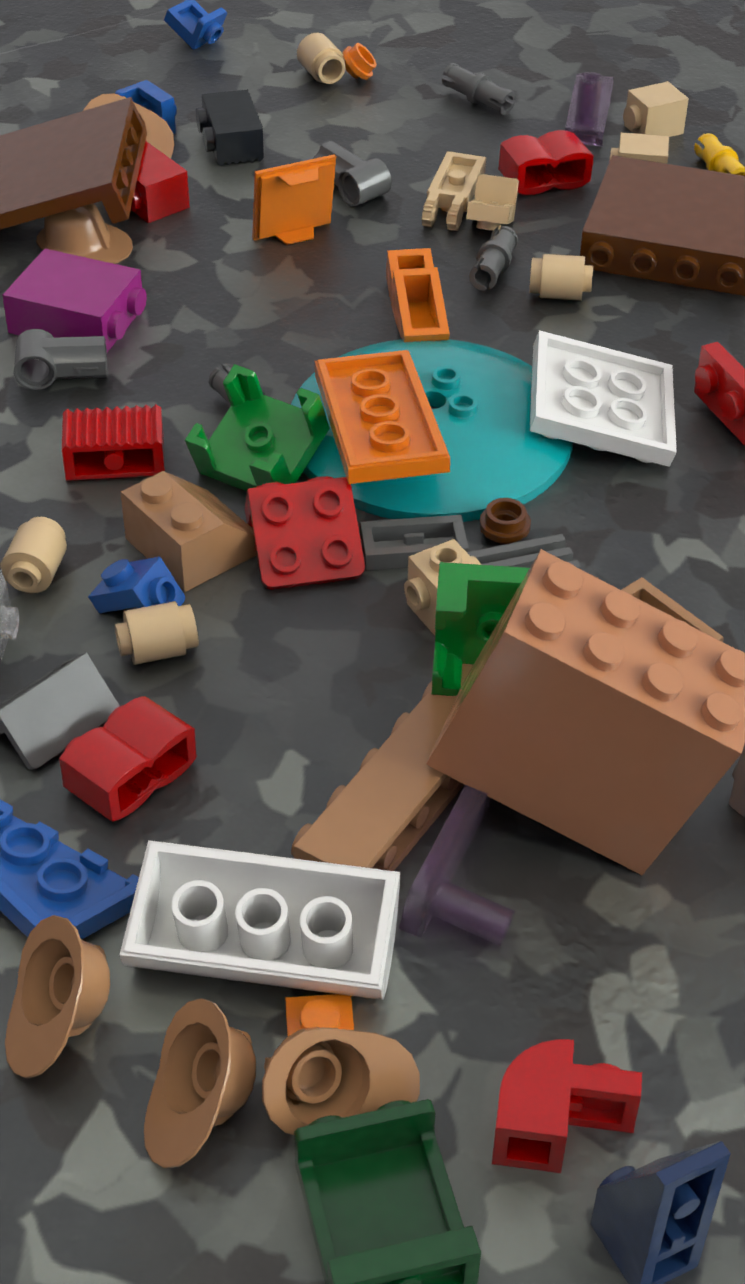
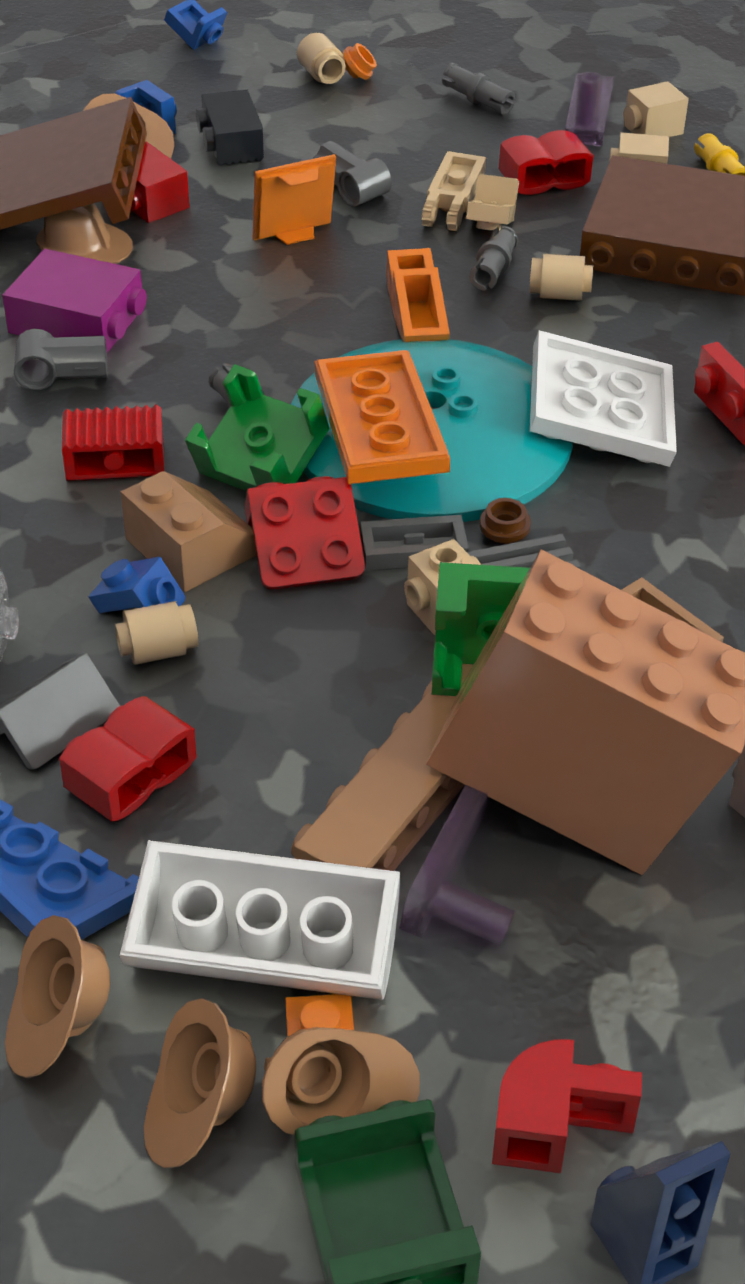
(34, 555): tan brick -> none

